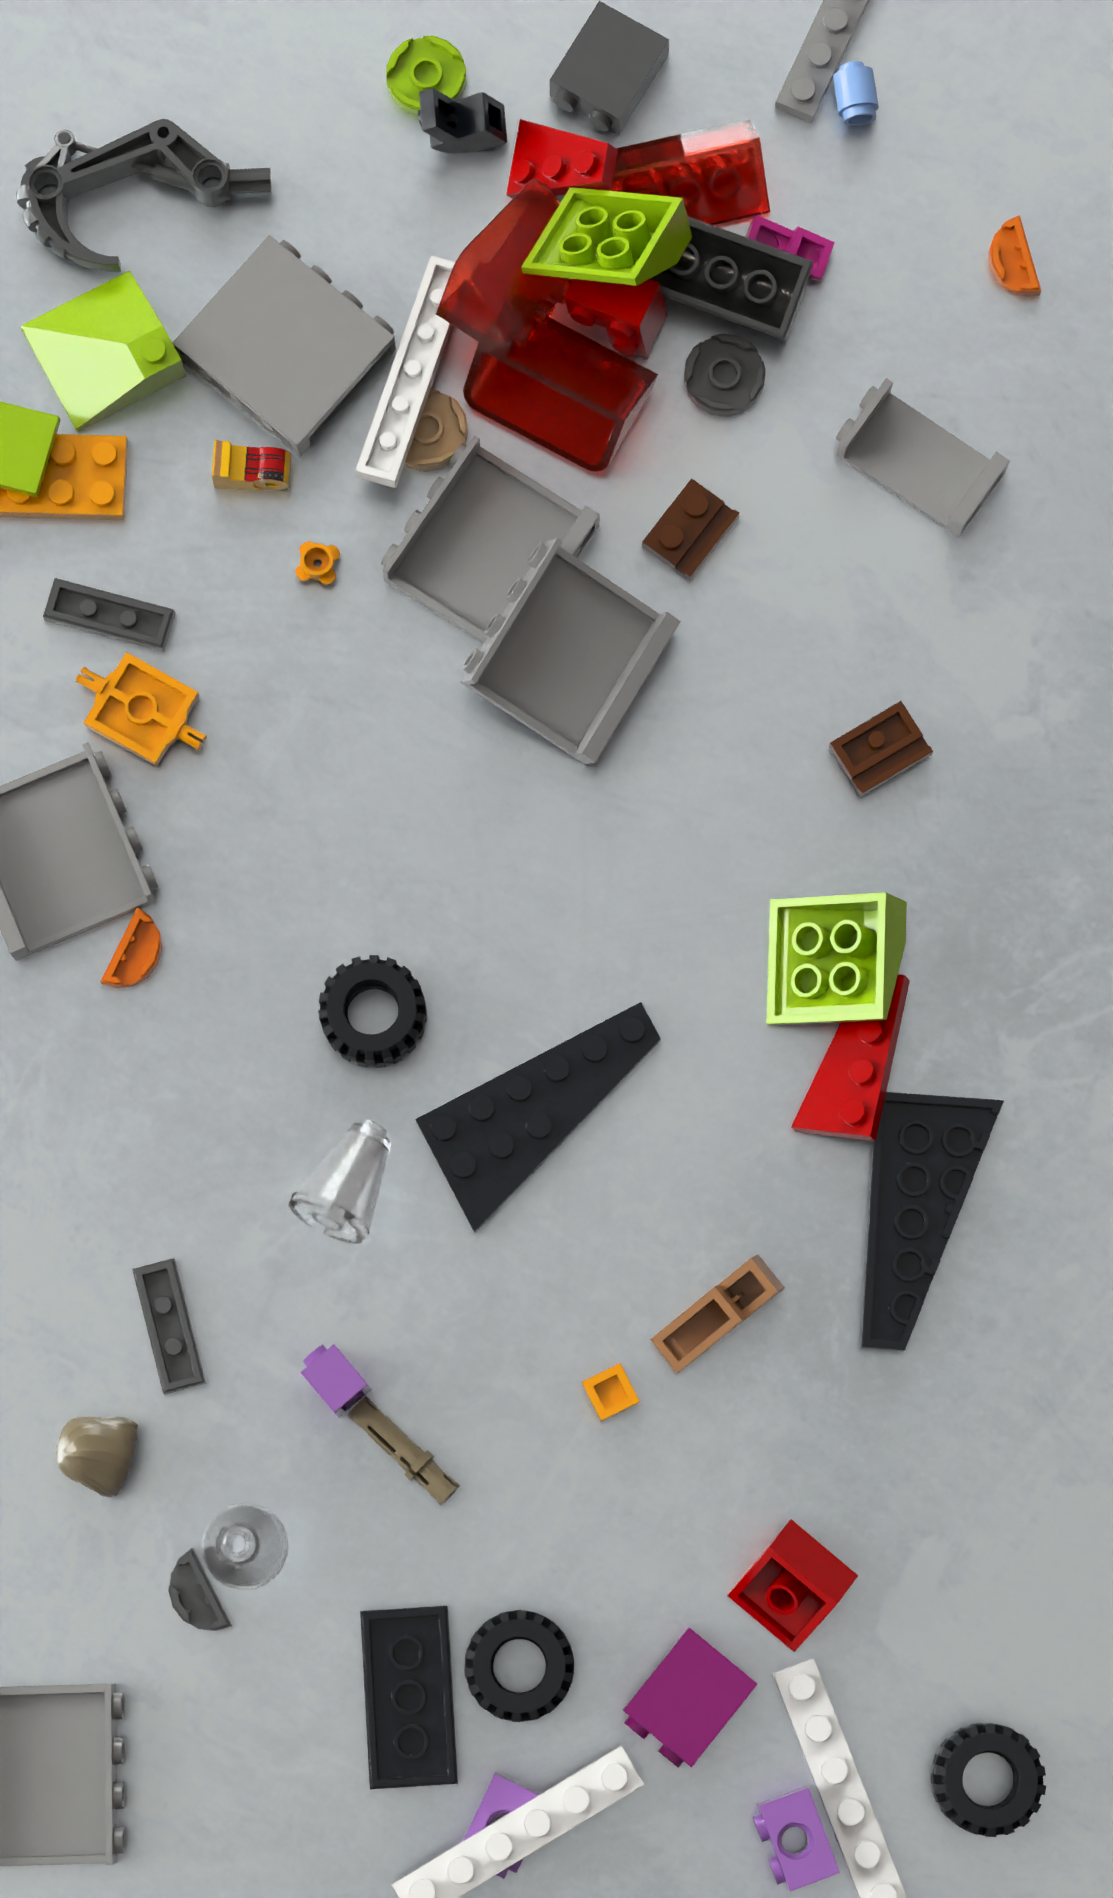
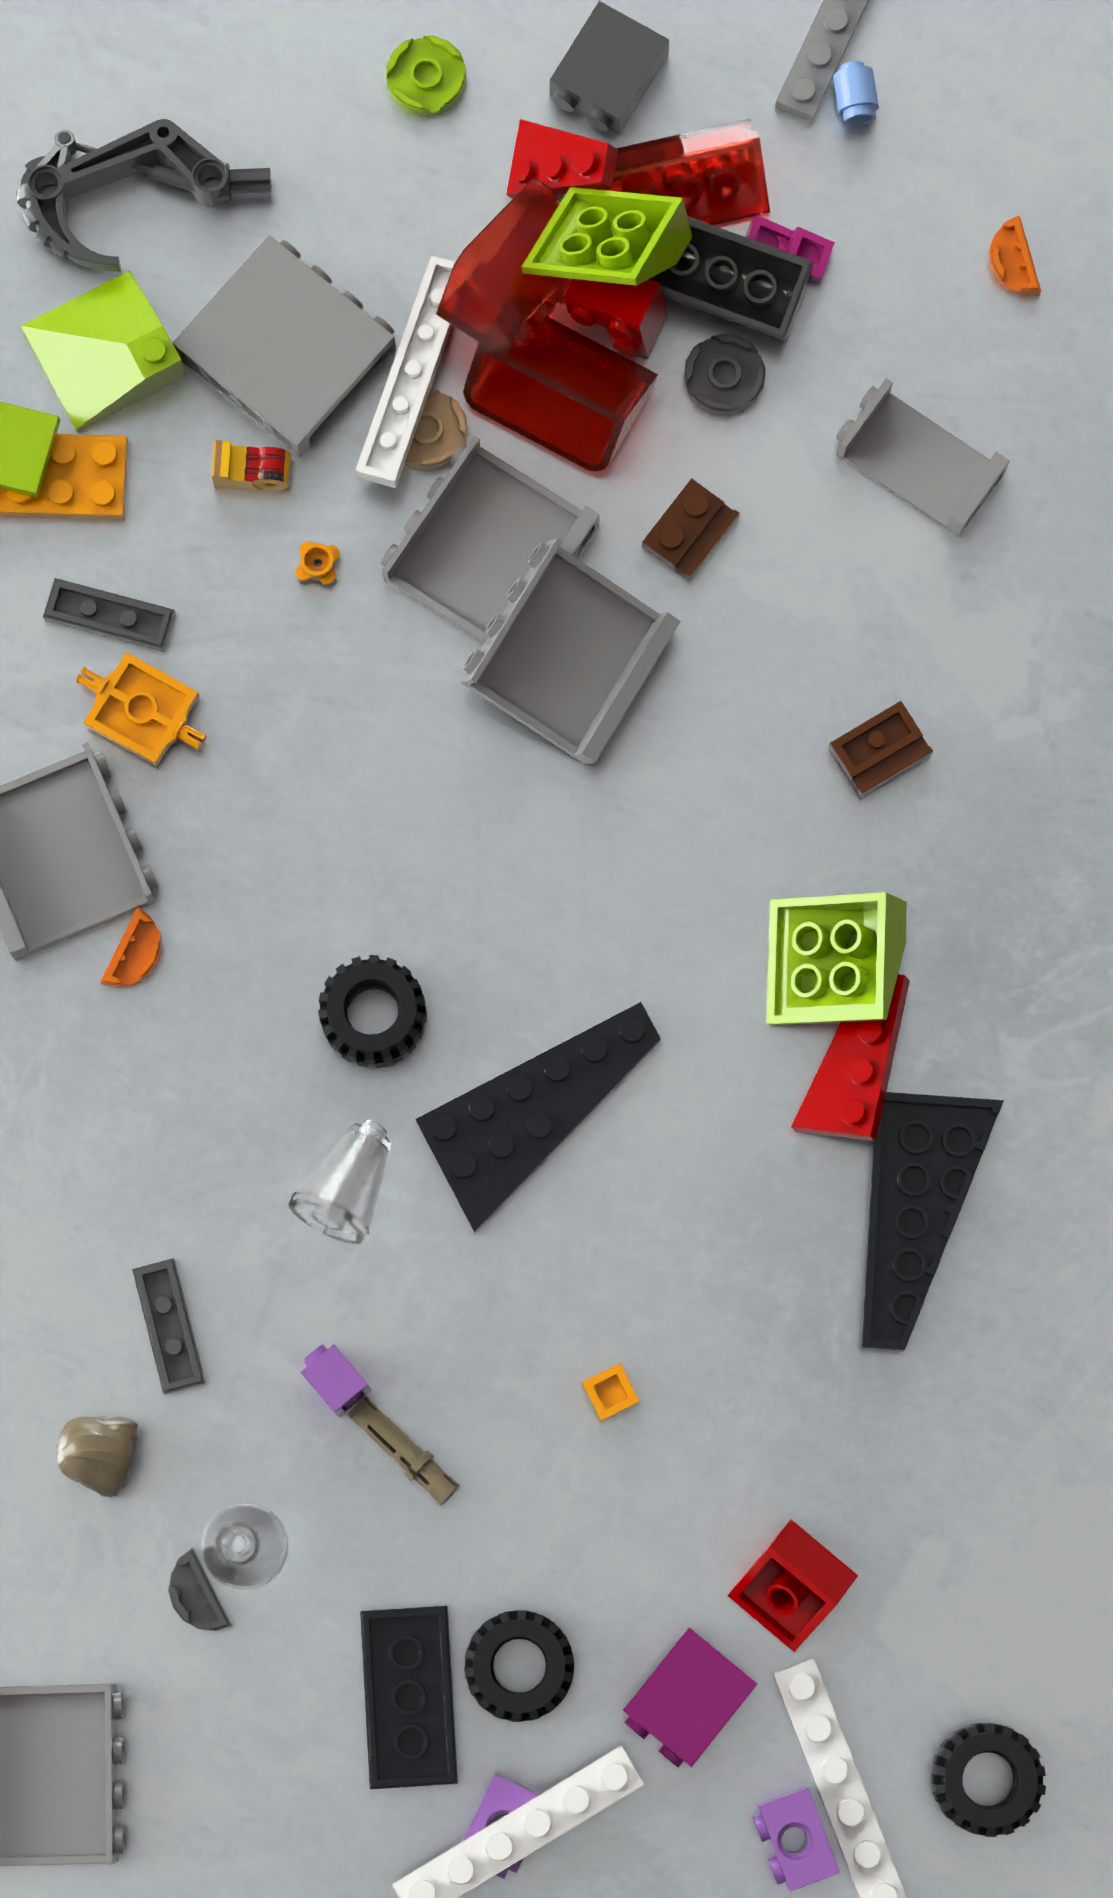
(462, 124): black brick -> none
(717, 1313): medium nougat slope -> none

